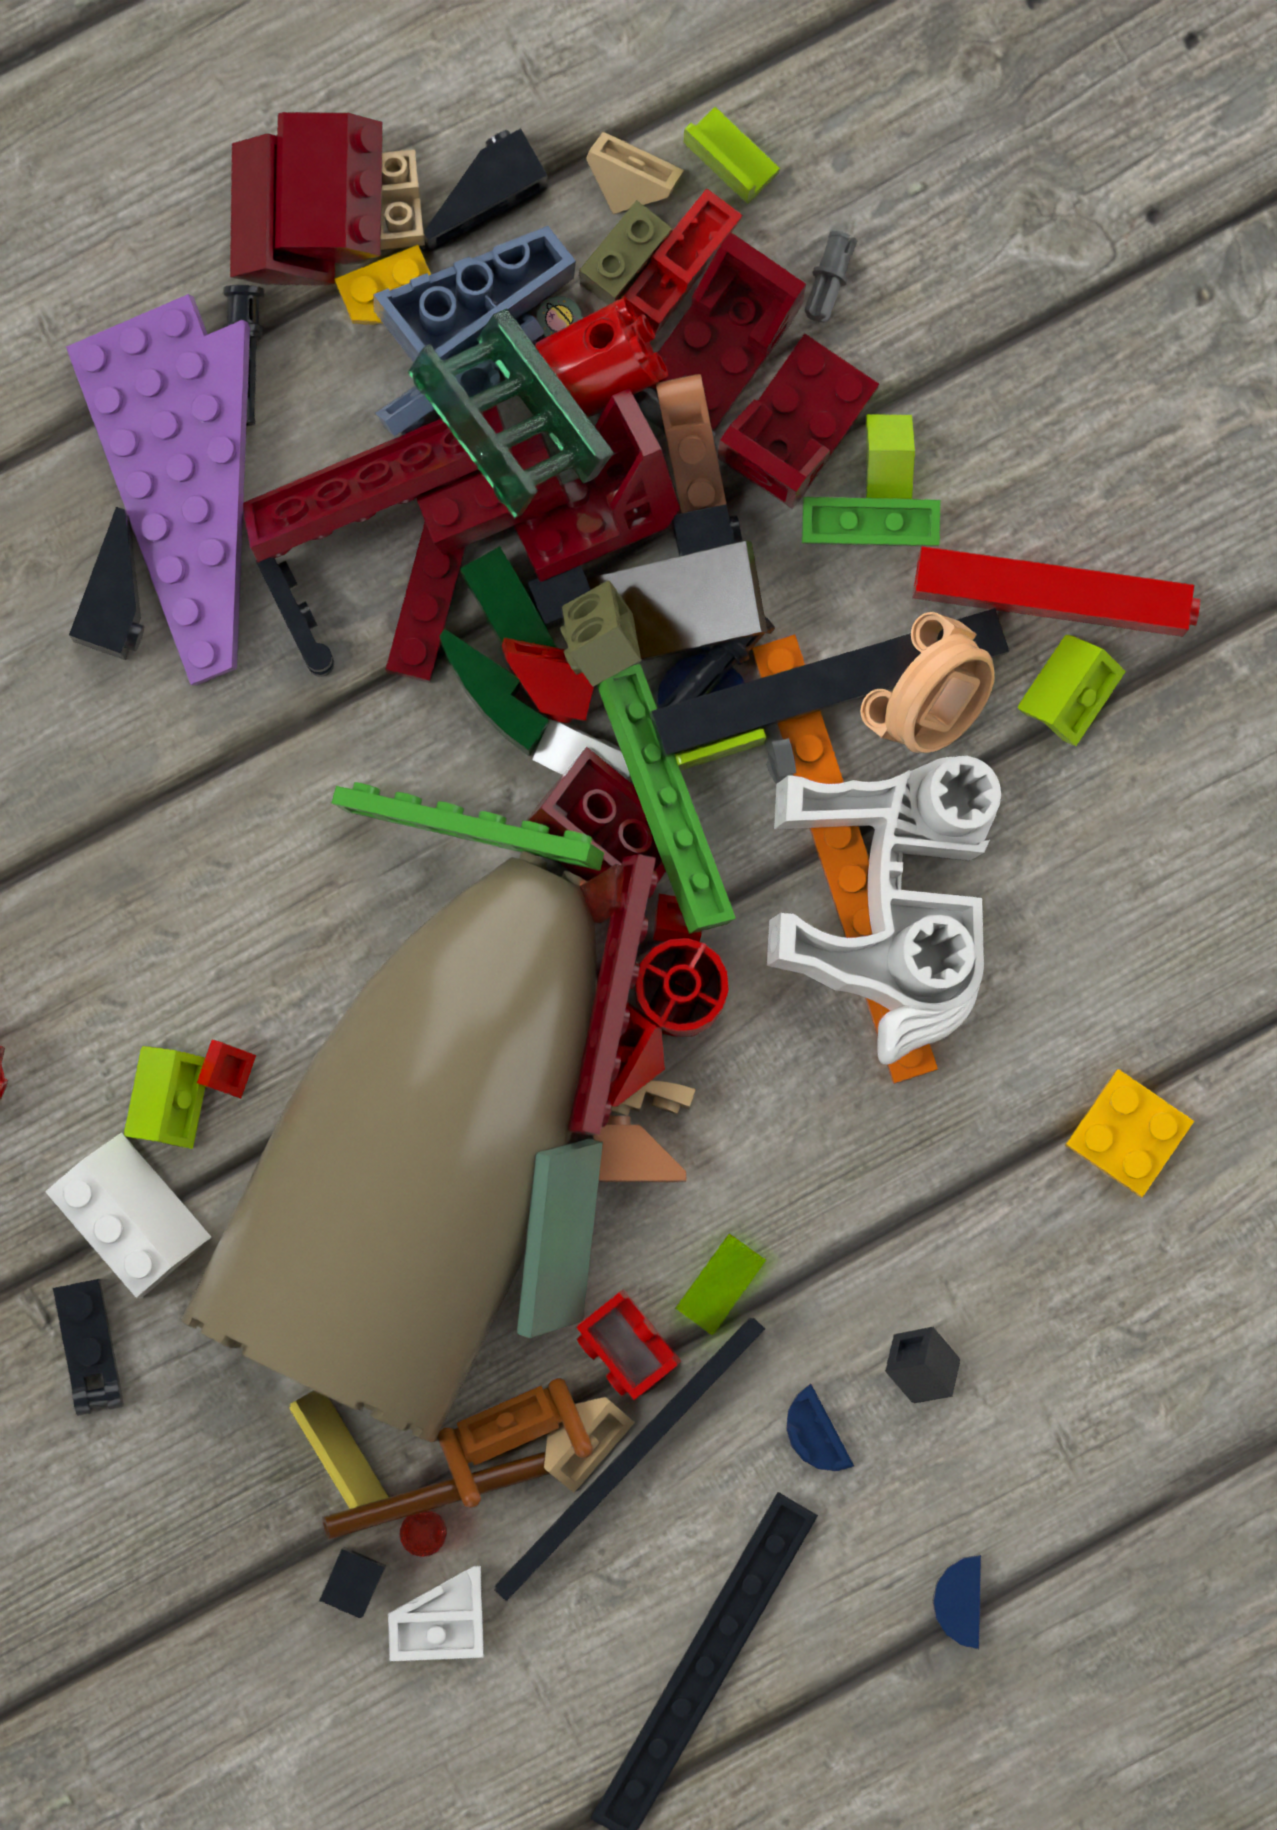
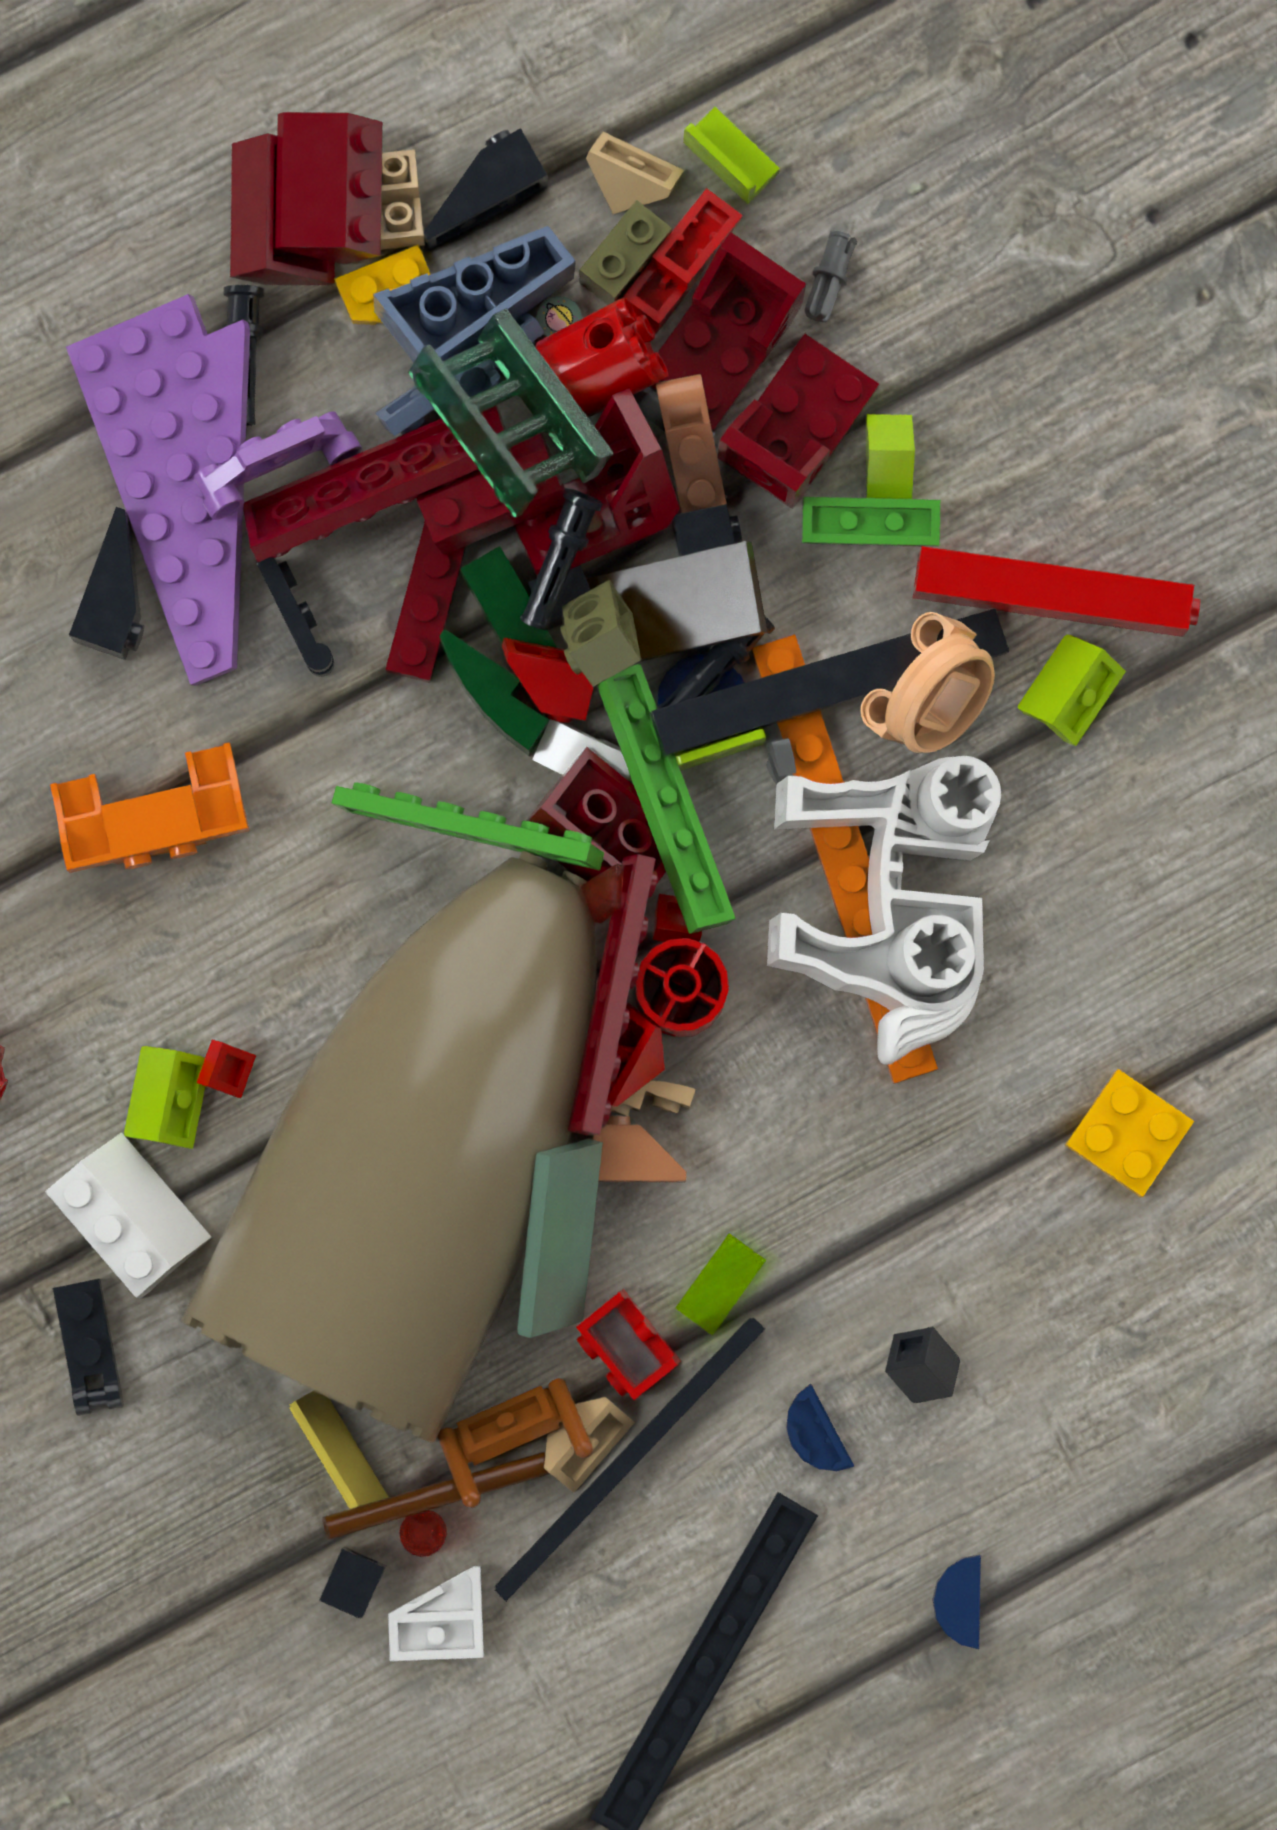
(152, 823): none -> orange bracket
(261, 456): none -> medium lavender plate
(567, 537): none -> black pin

